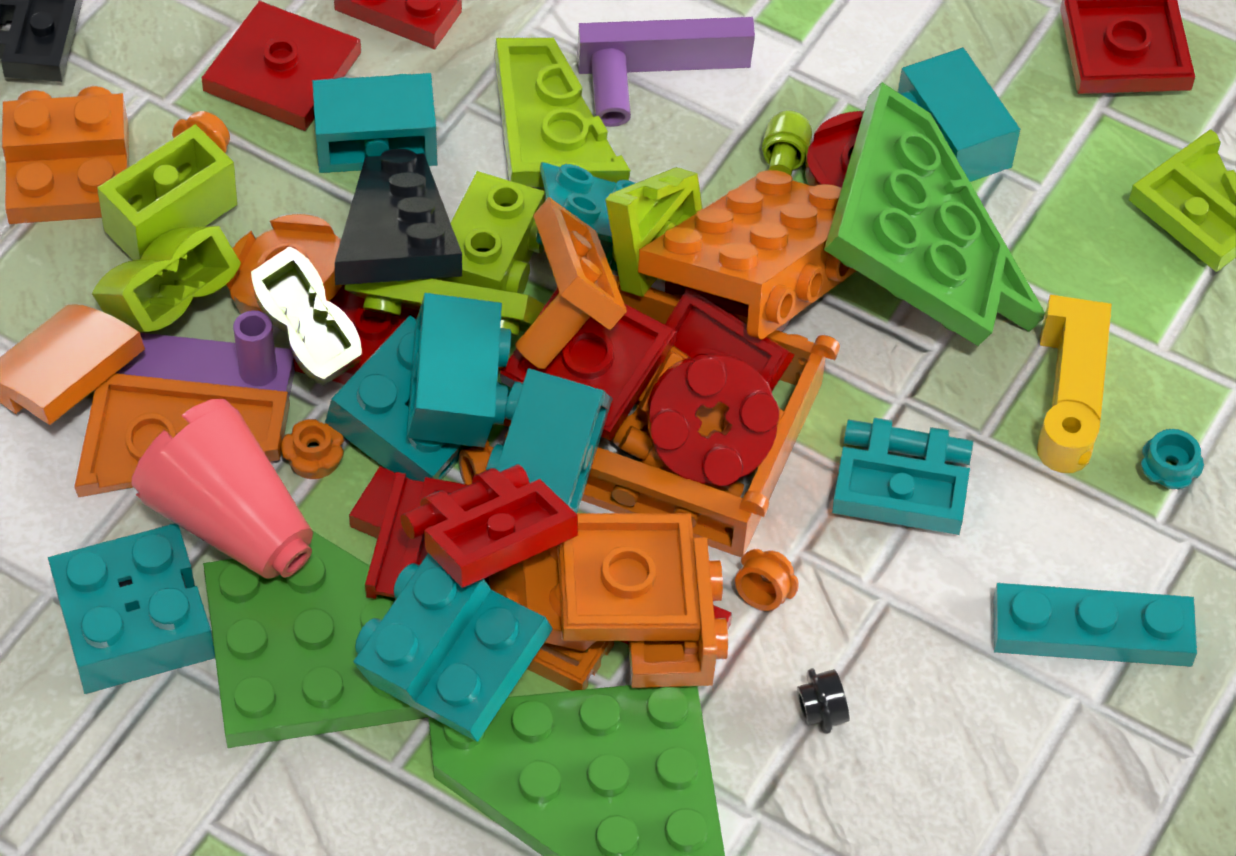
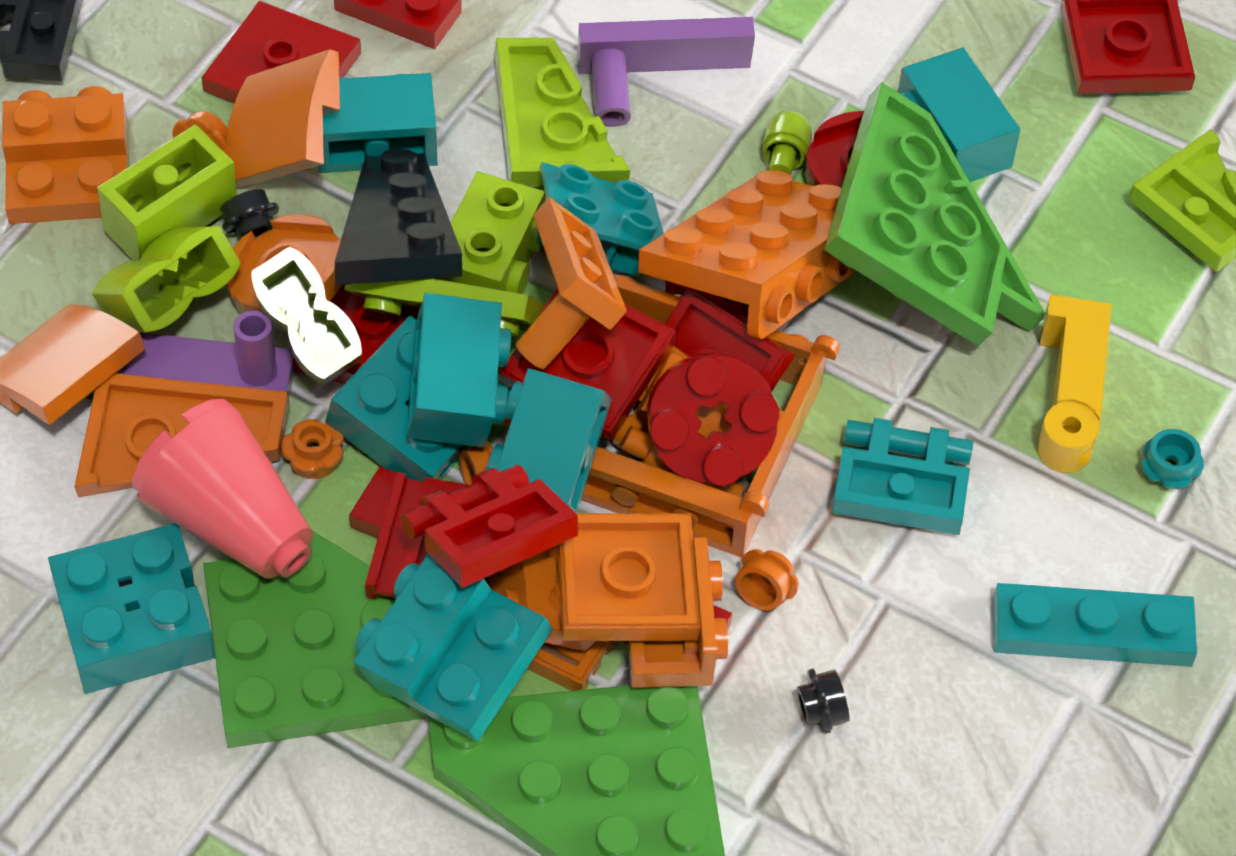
(248, 213): none -> black plate
(280, 118): none -> orange slope
(645, 213): lime wing -> none

